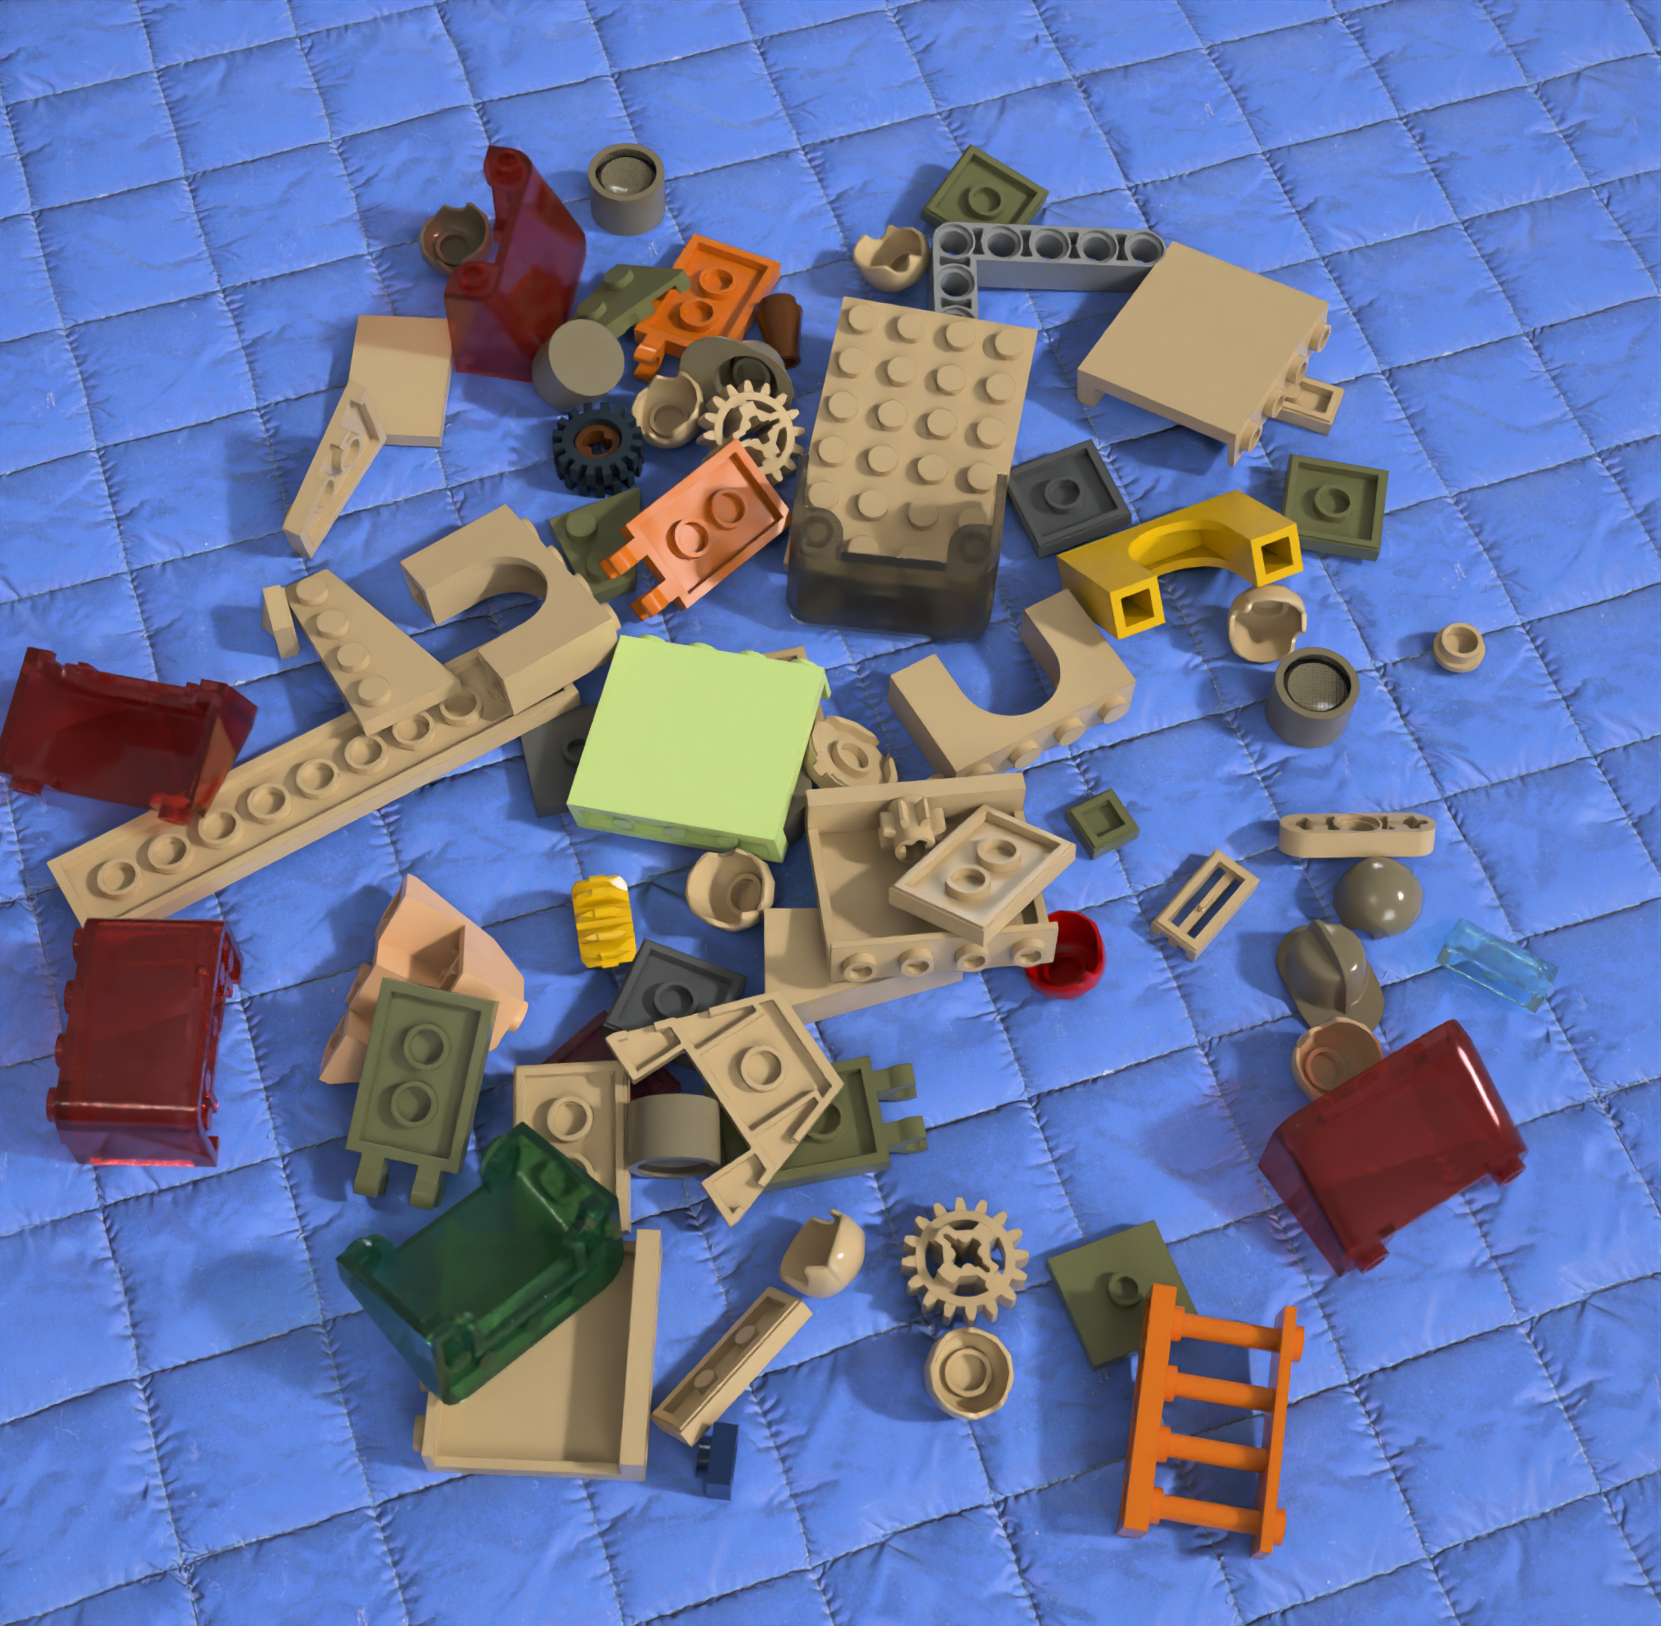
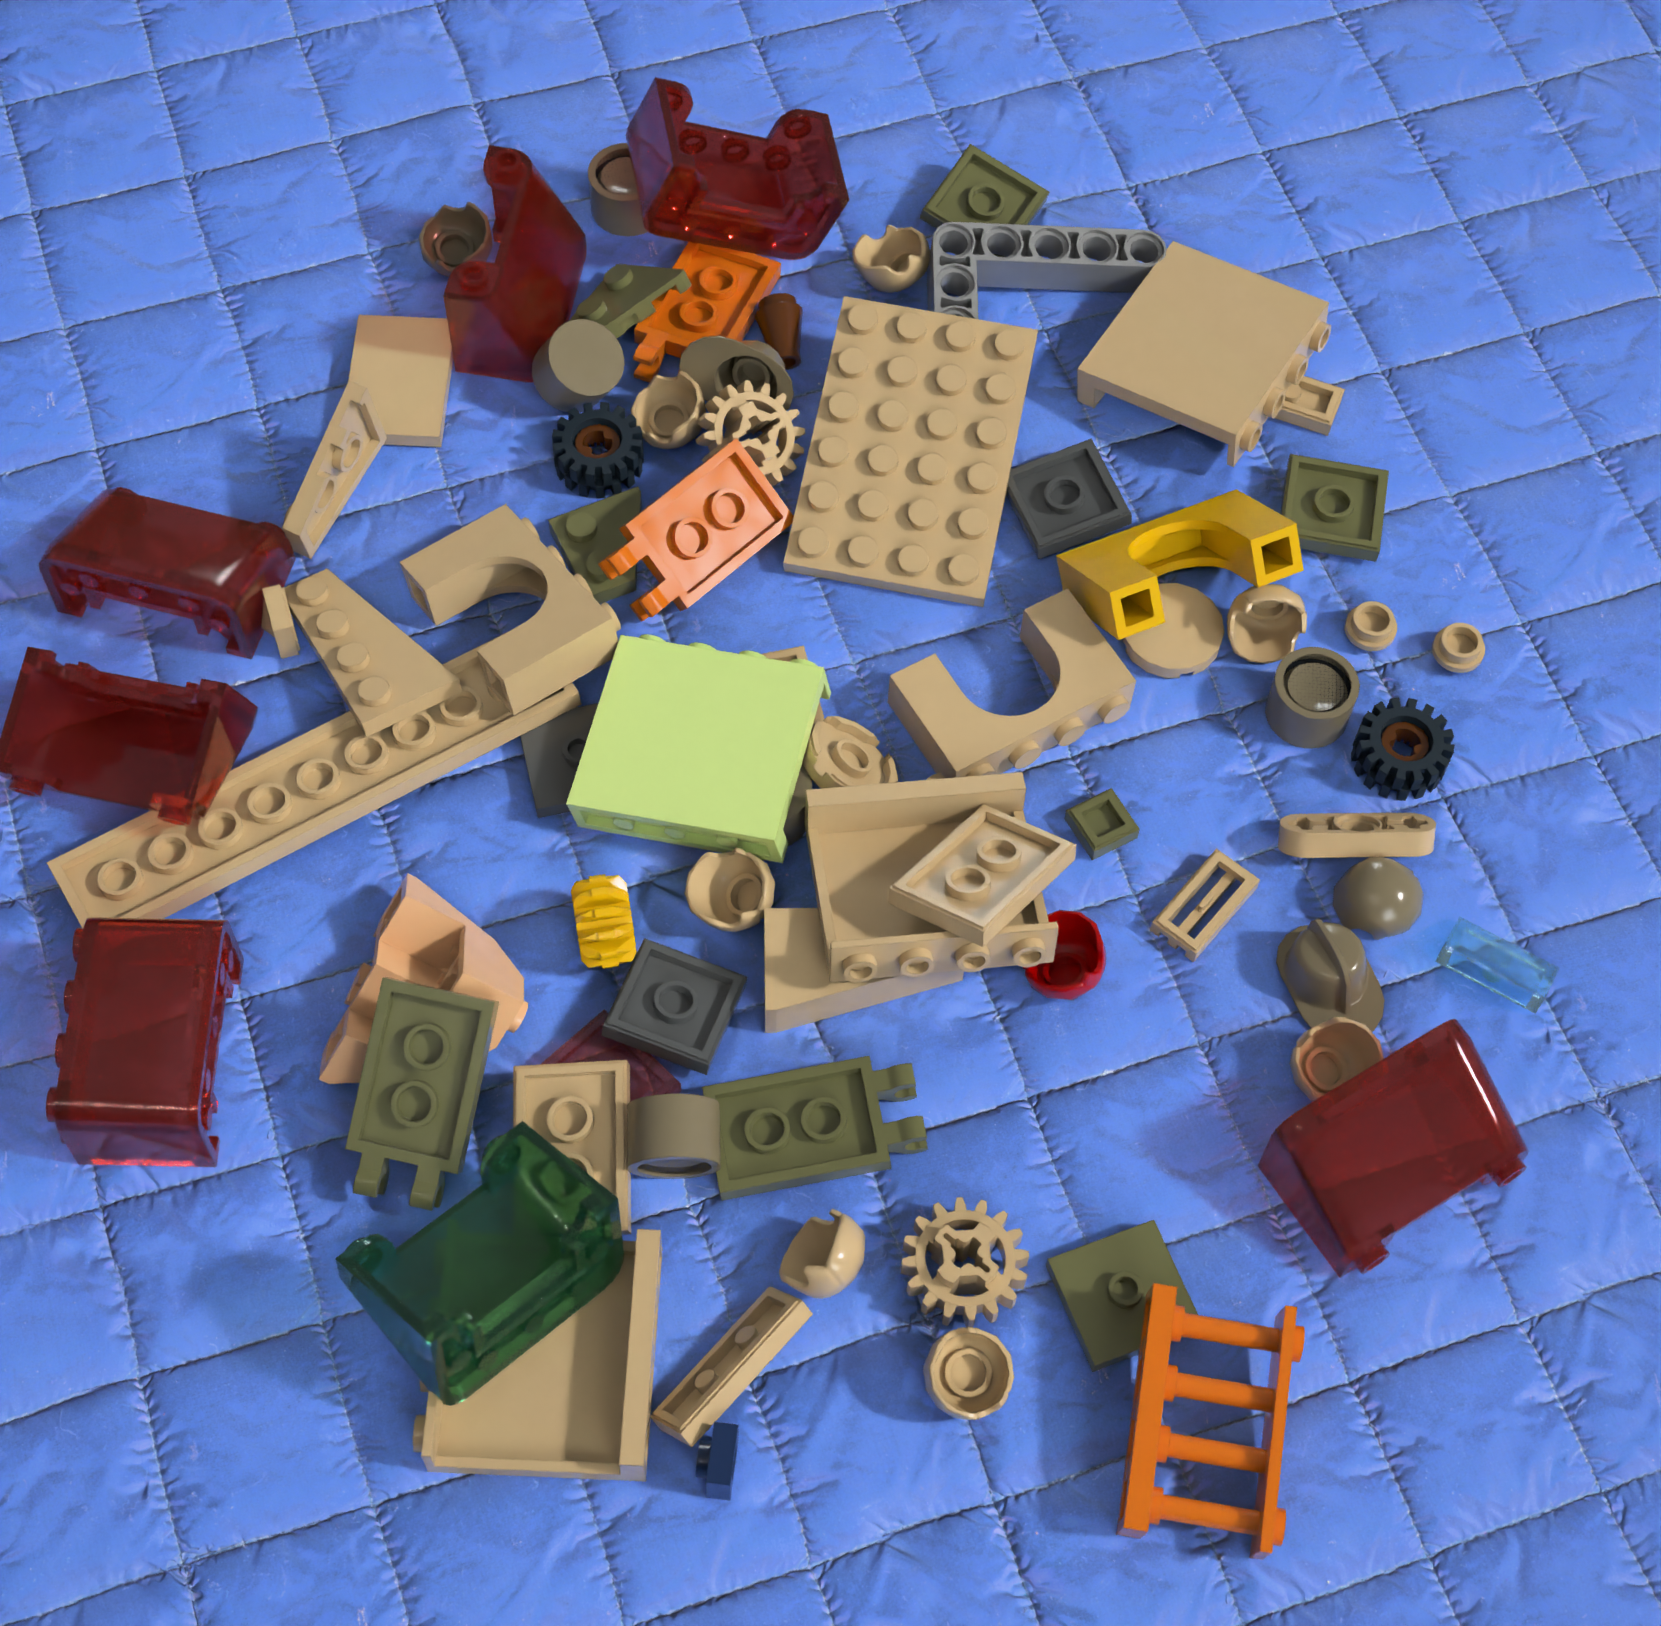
(170, 563): none -> clear red windscreen
(732, 186): none -> clear red windscreen
(759, 1071): tan wing -> none
(891, 592): clear smoke windscreen -> none
(911, 828): tan gear -> none
(1186, 639): none -> tan tile
(1371, 626): none -> tan plate
(1397, 772): none -> black bush

